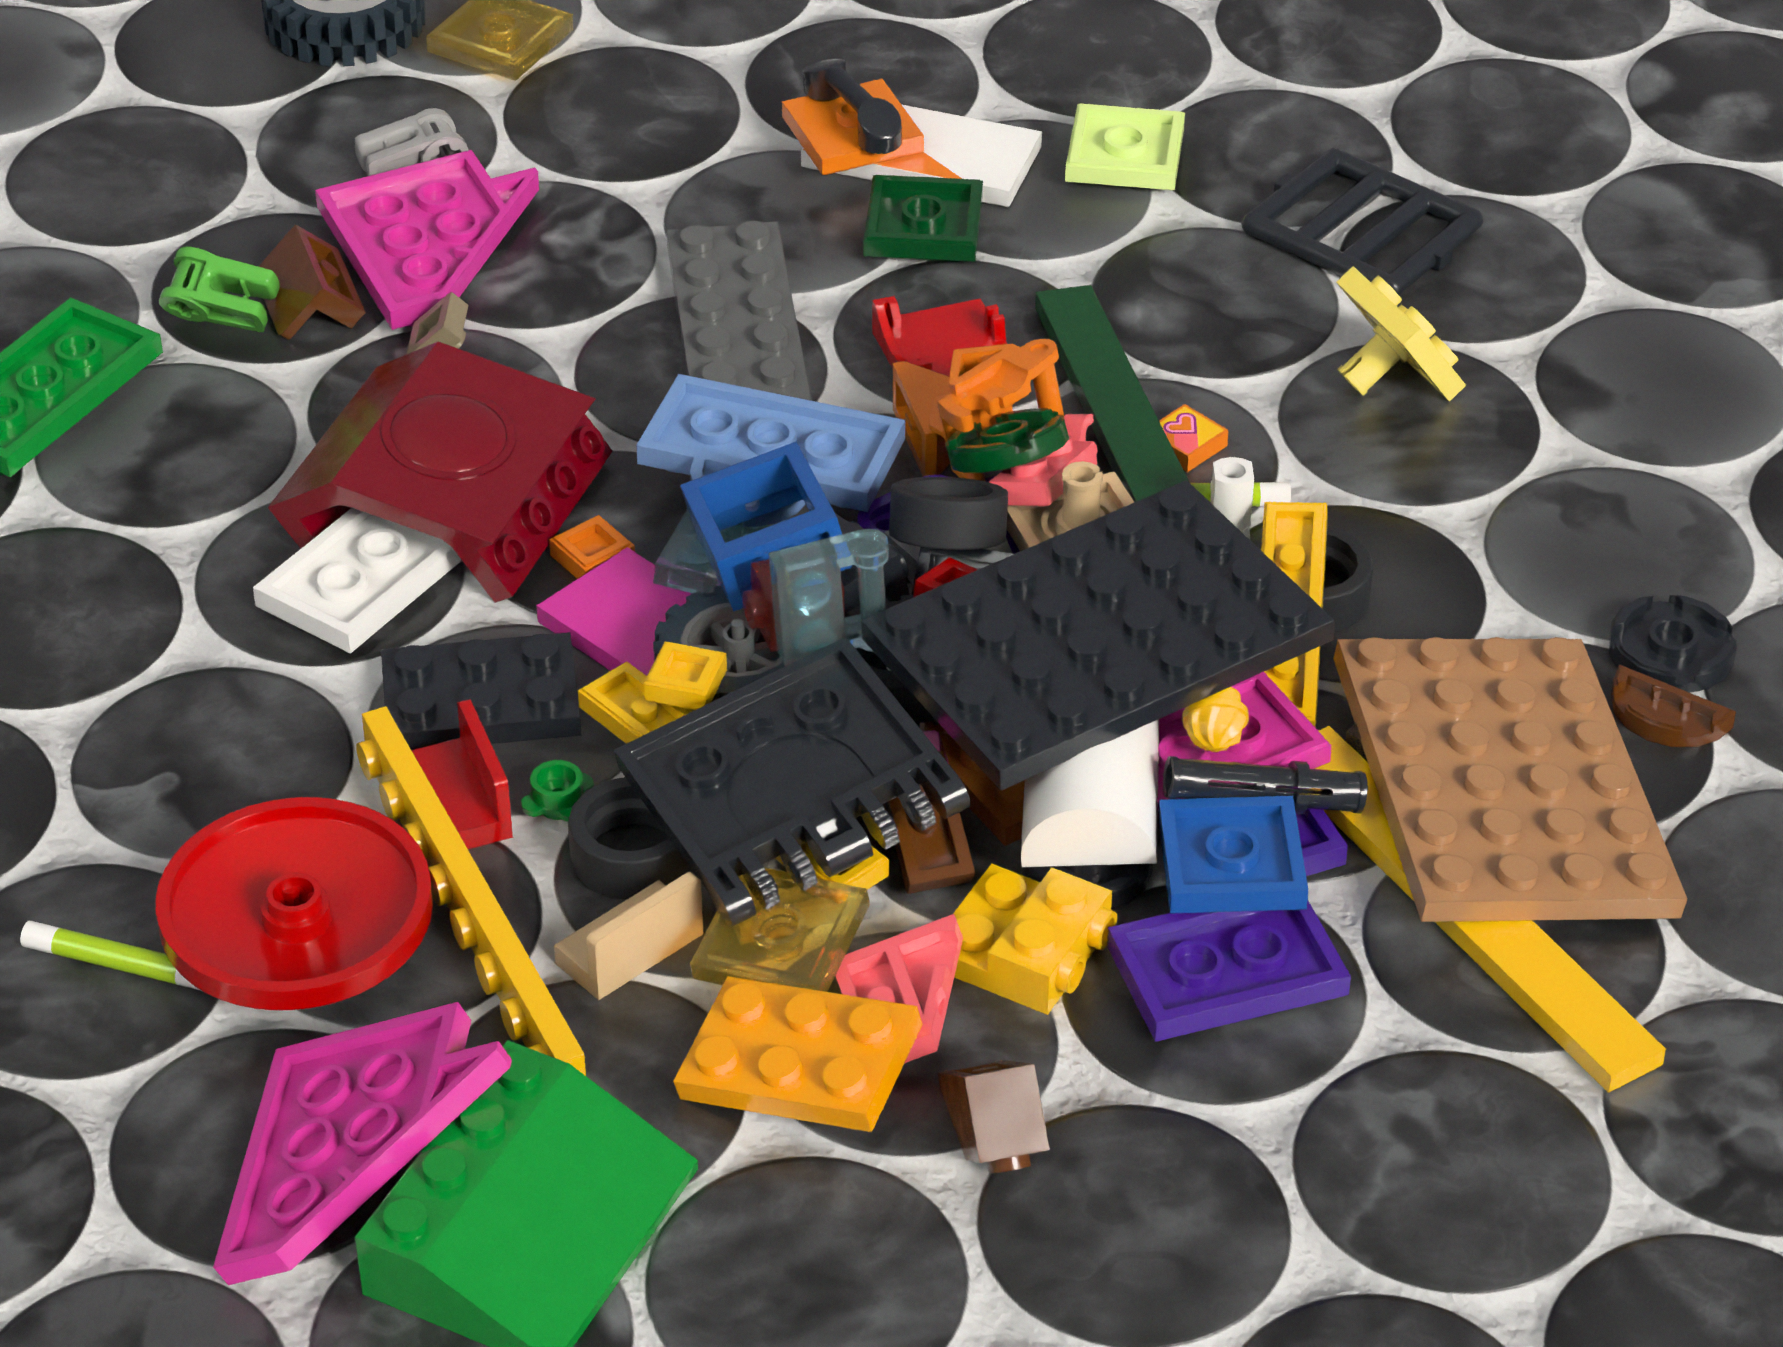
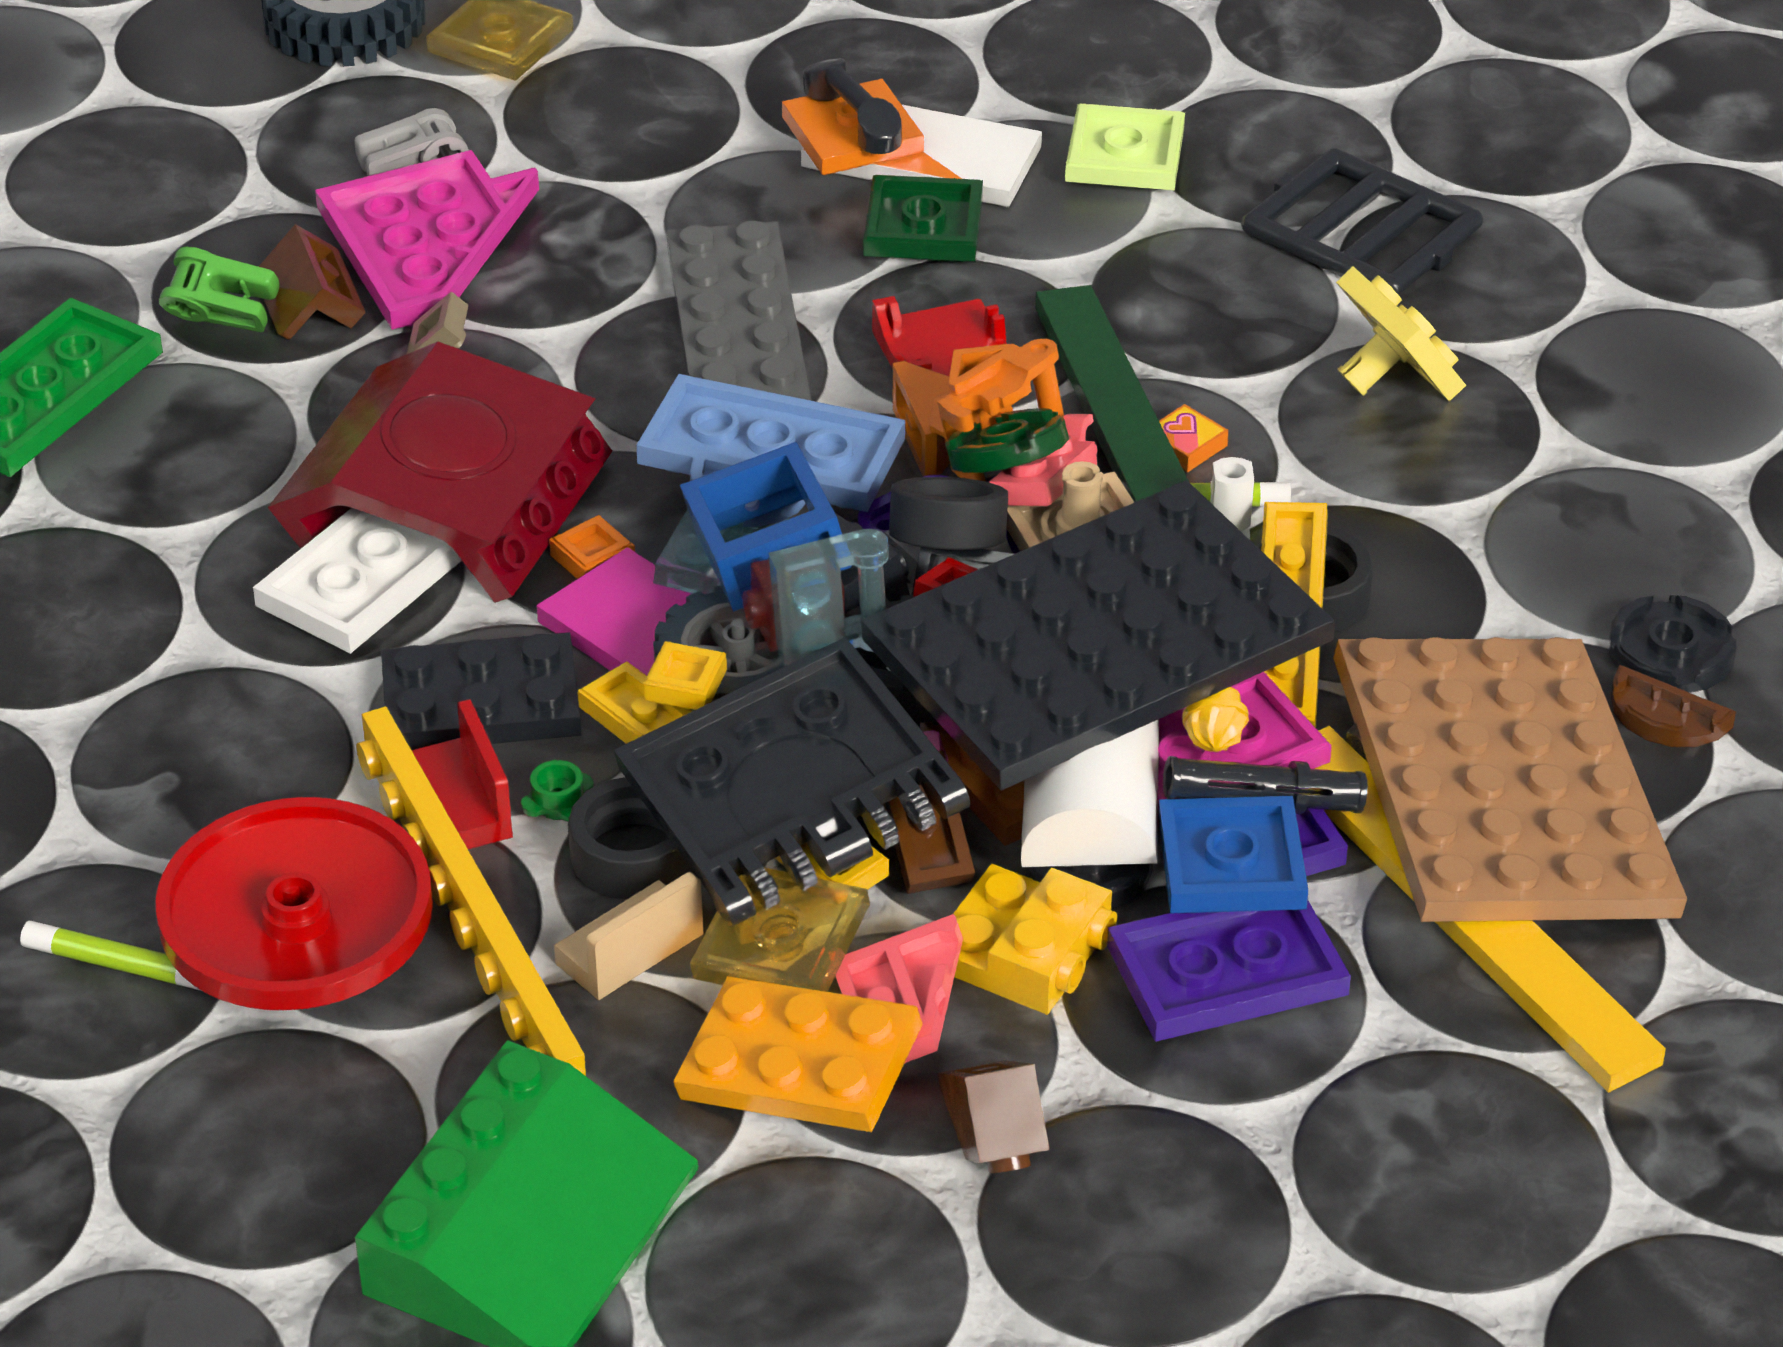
(342, 1124): dark pink wing -> none

